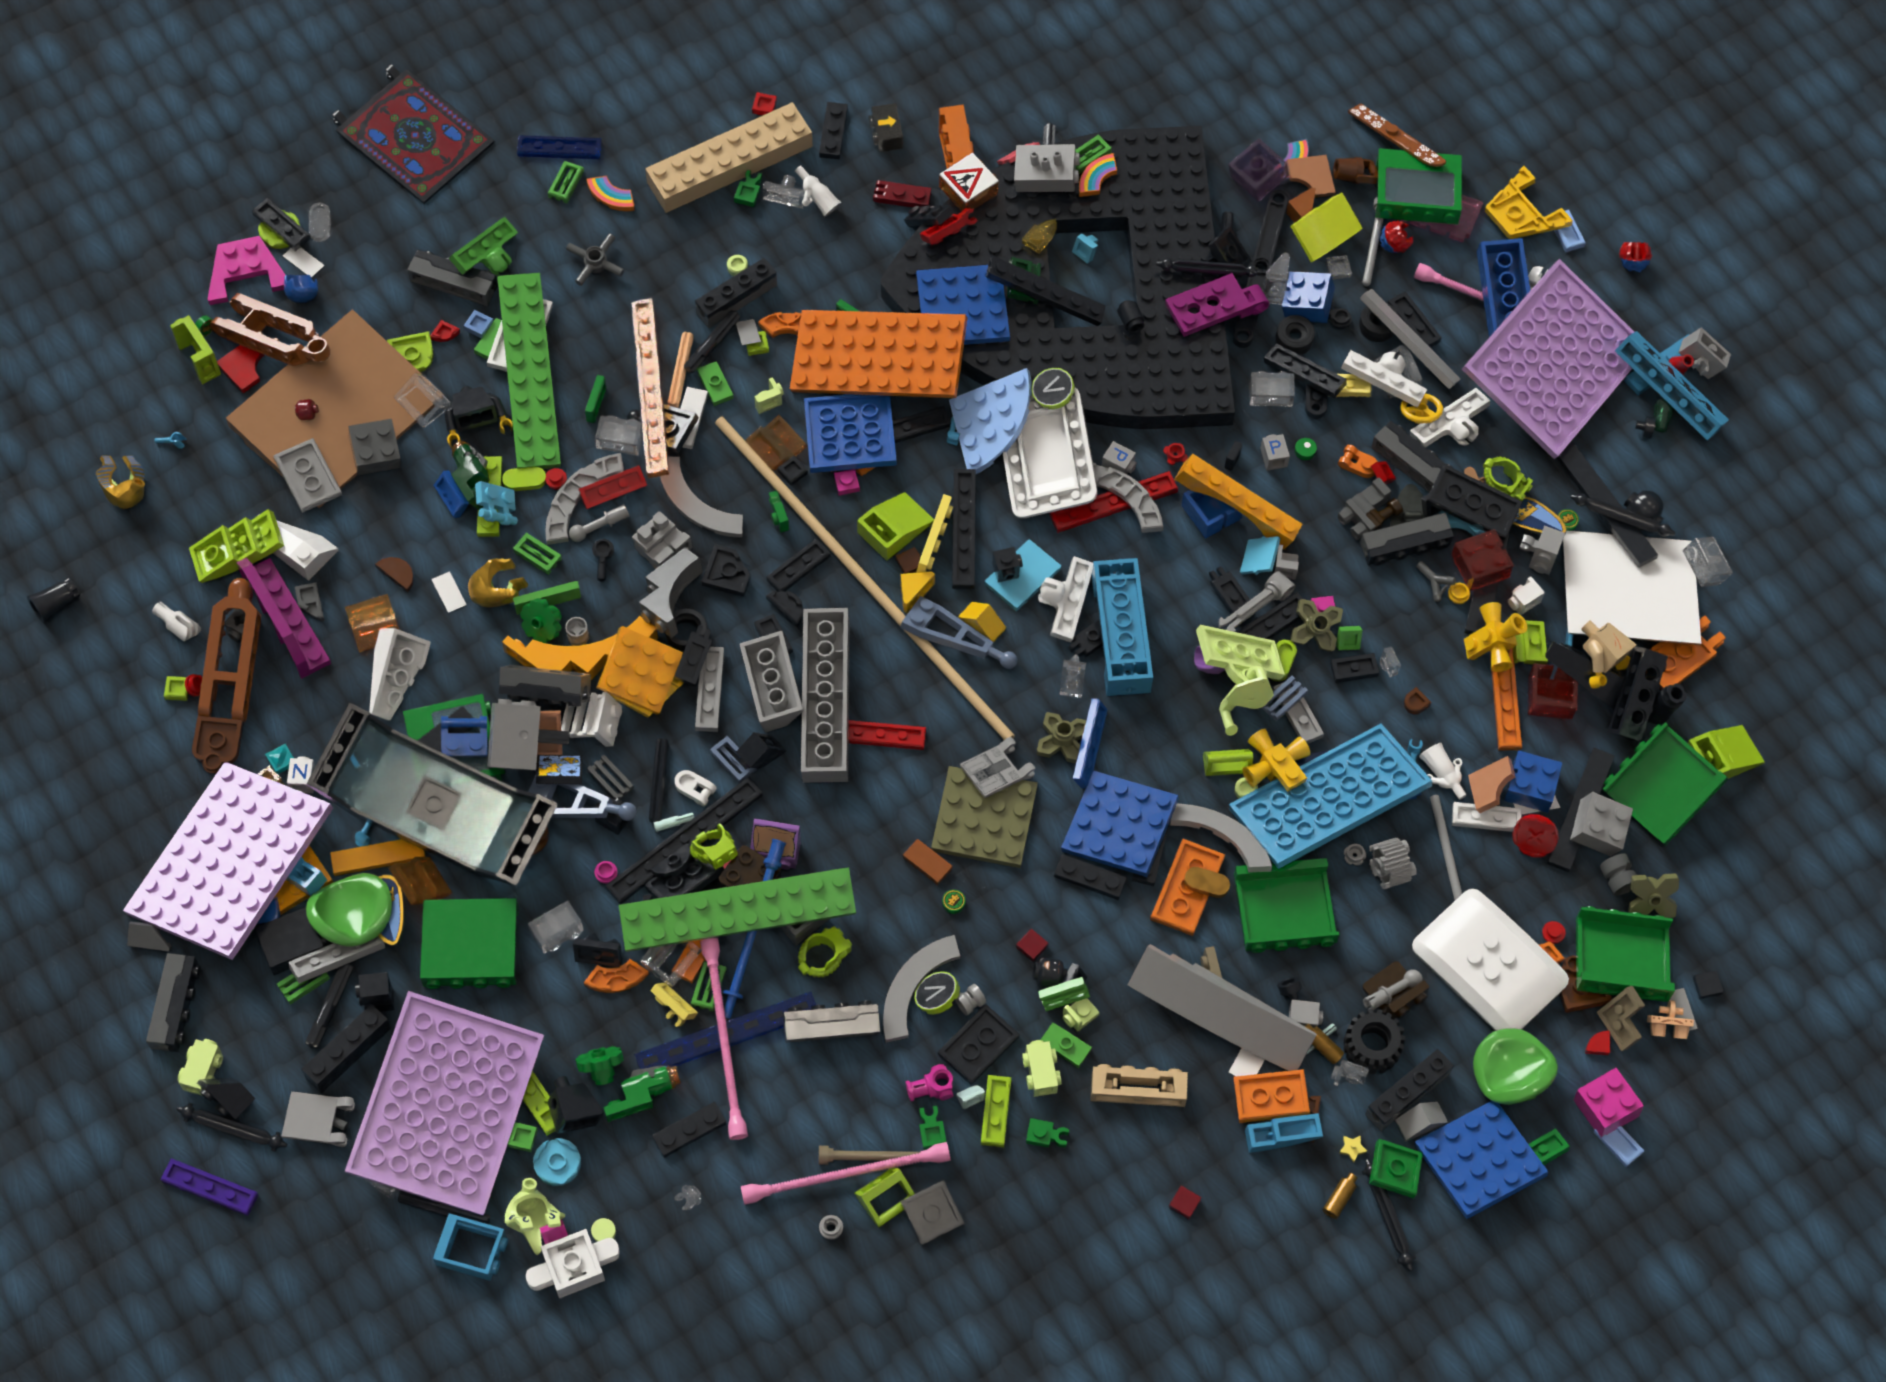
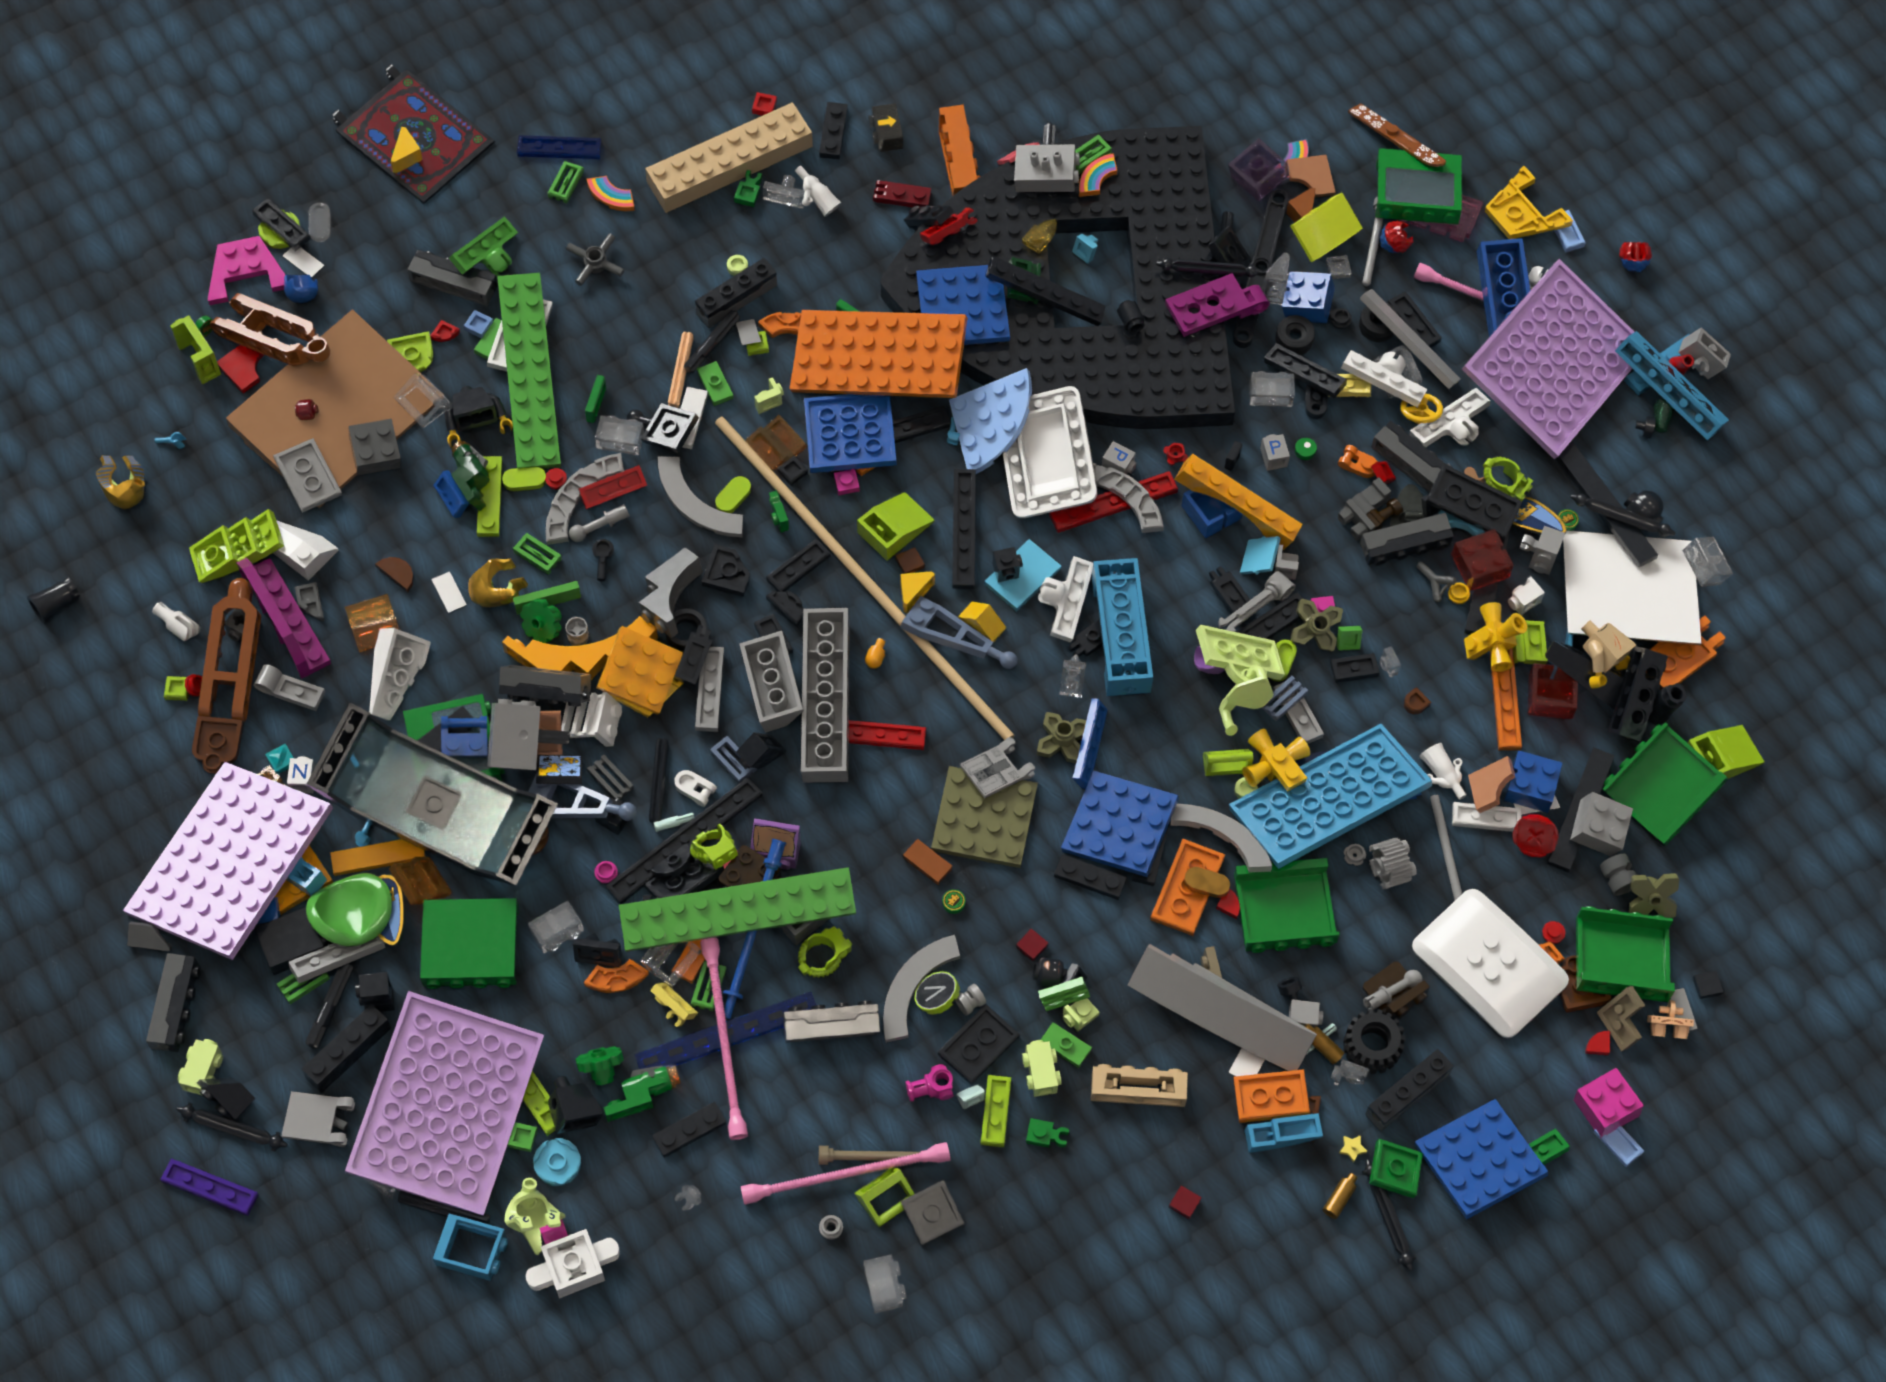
(289, 689): none -> light grey plate
(405, 152): none -> yellow slope
(496, 497): medium azure plate -> none
(603, 1229): yellowish green tile -> none
(650, 388): clear orange plate -> none
(660, 540): light grey hips -> none
(733, 494): none -> lime tile
(875, 654): none -> light orange cylinder
(883, 1283): none -> clear brick
(932, 1131): green plate -> none
(938, 528): light yellow plate -> none
(968, 183): piece -> none
(1053, 388): black tile -> none
(1229, 904): none -> red tile
(1353, 169): reddish brown piece -> none
(1414, 751): dark azure hand -> none
(1421, 1120): light grey slope -> none
(1513, 1066): bright green piece -> none

